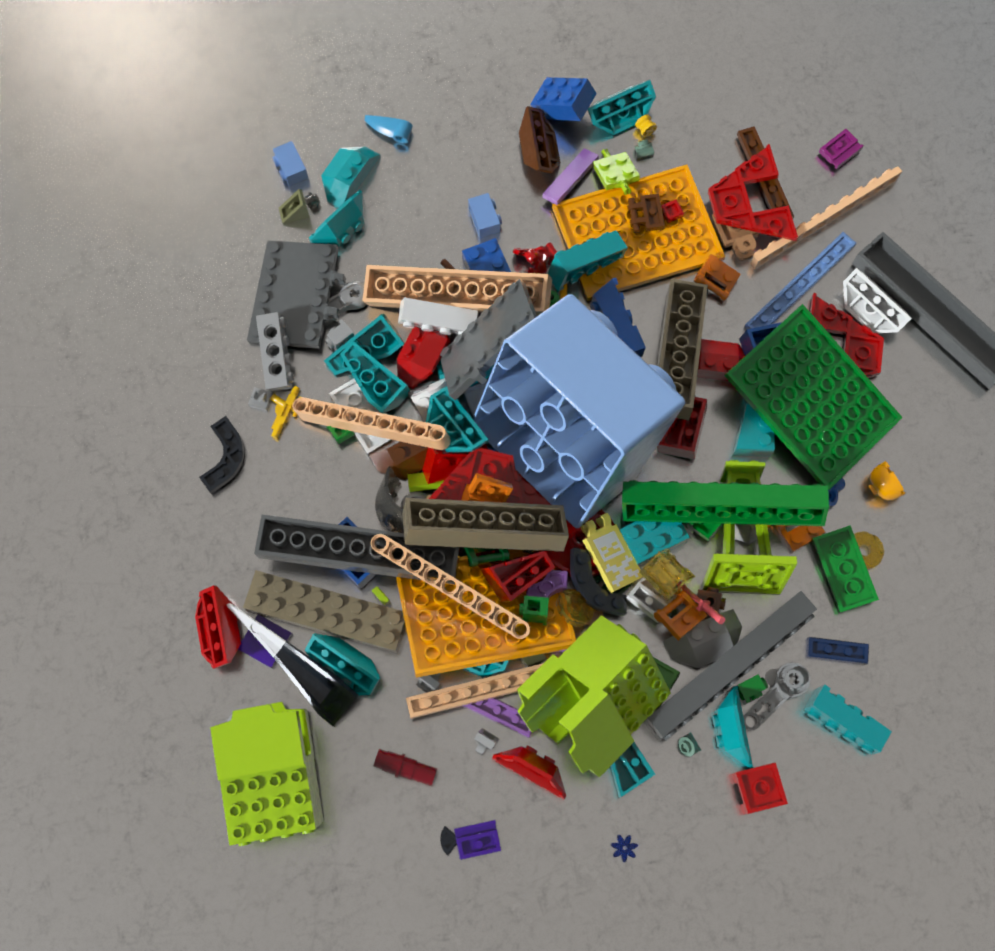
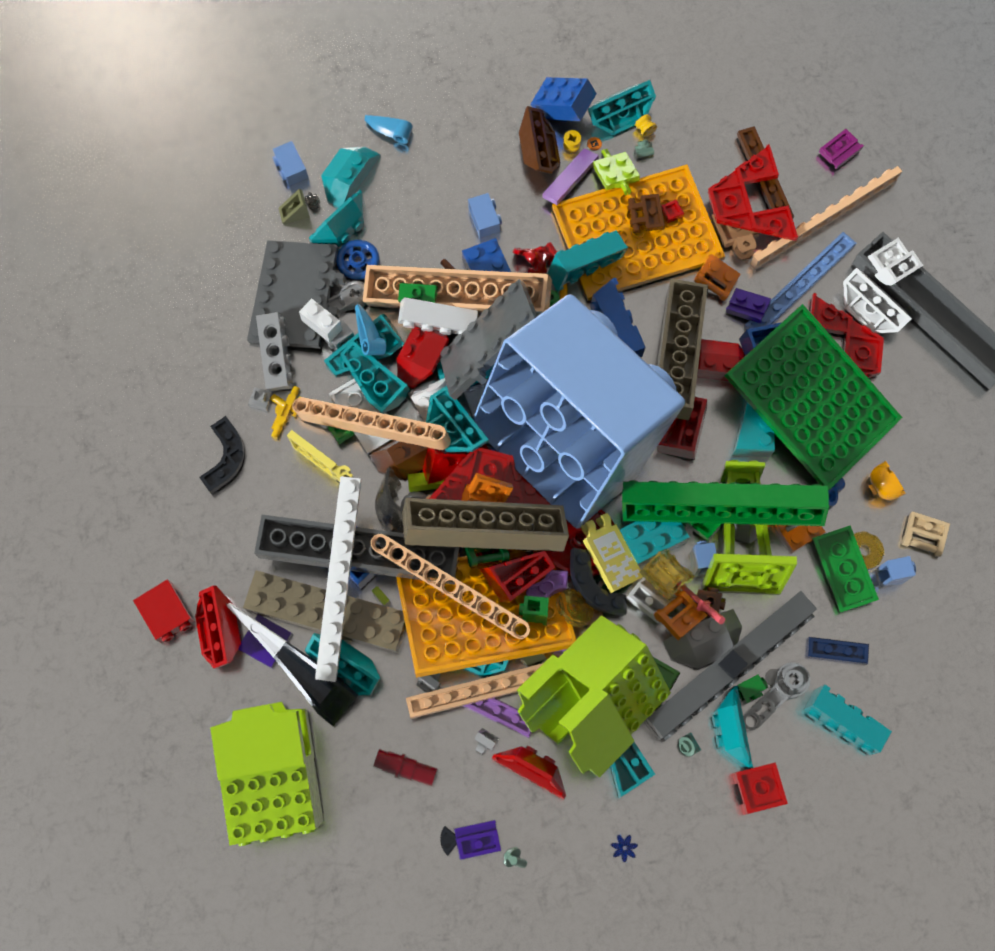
(163, 611): none -> red panel
(318, 457): none -> light yellow tile
(320, 320): none -> white brick
(338, 579): none -> white plate
(347, 248): none -> blue plate
(368, 334): none -> dark azure piece
(418, 291): none -> green plate
(512, 857): none -> sand green plate
(572, 146): none -> yellow wheel
(594, 143): none -> orange sticker
(701, 557): none -> medium blue piece
(733, 664): none -> black tile
(748, 305): none -> dark purple plate
(894, 262): none -> white brick
(896, 571): none -> medium blue piece
(928, 528): none -> tan plate

